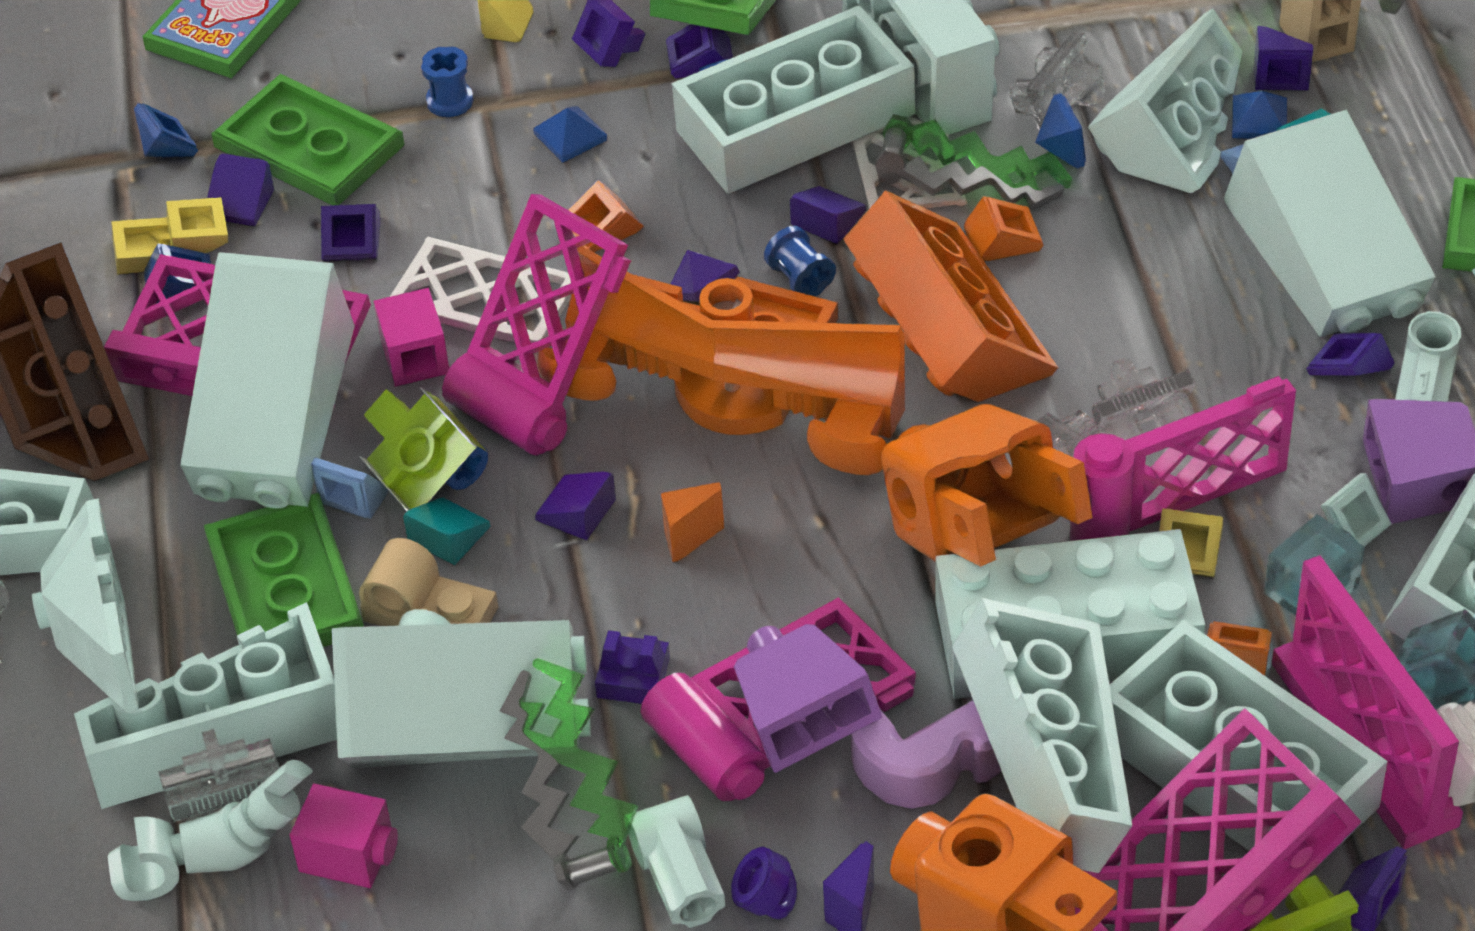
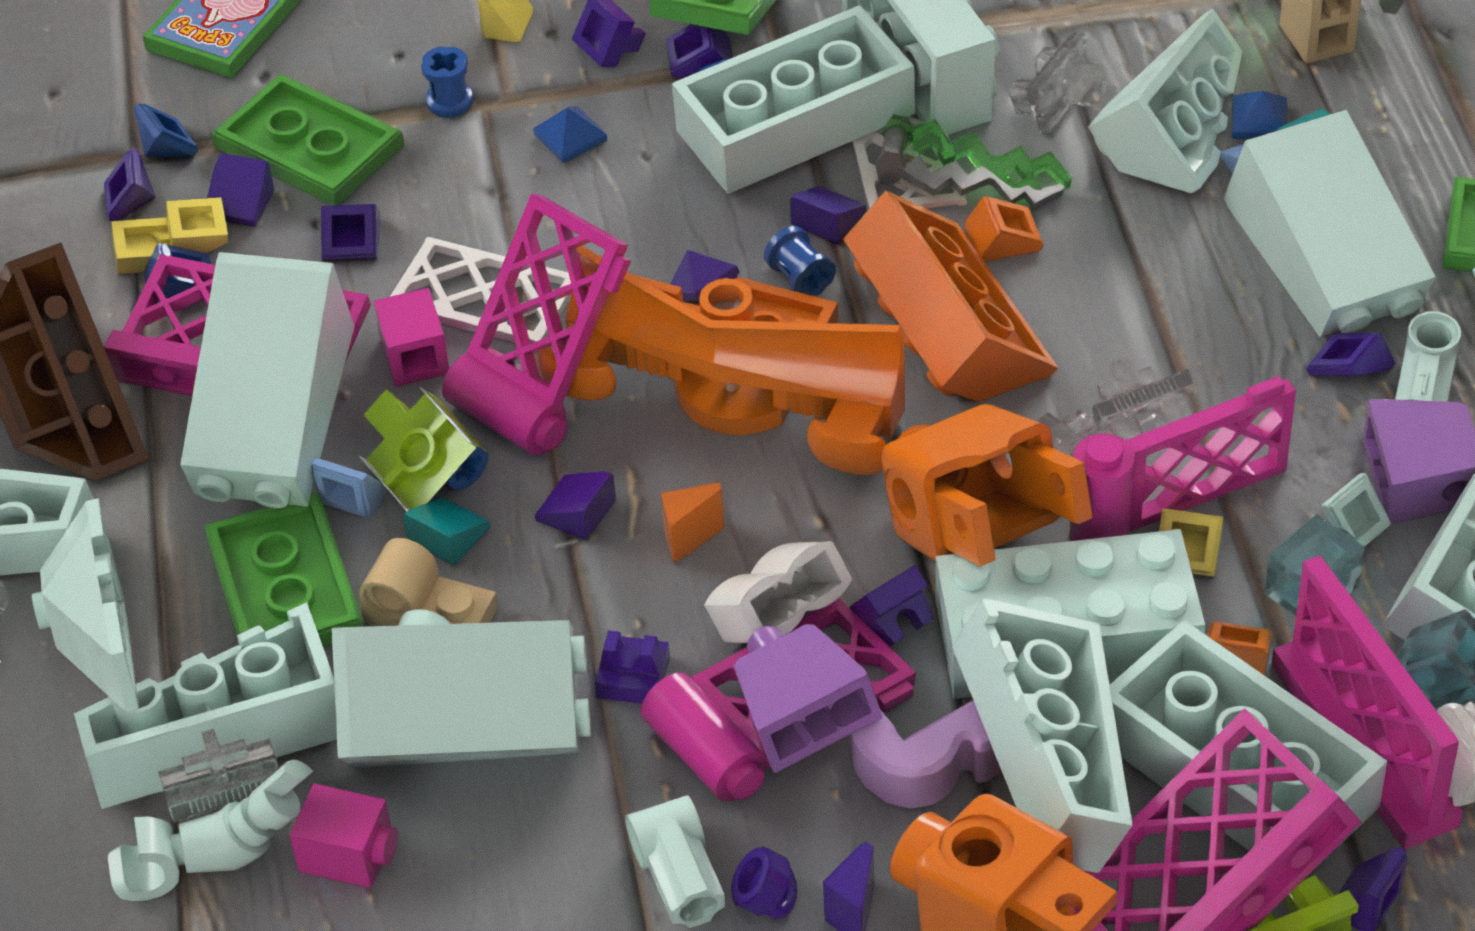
(127, 187): none -> dark purple slope
(559, 750): piece -> none
(607, 212): orange slope -> none
(778, 590): none -> white brick
(897, 596): none -> dark purple tile
(1062, 133): blue slope -> none
(1281, 61): dark purple slope -> none

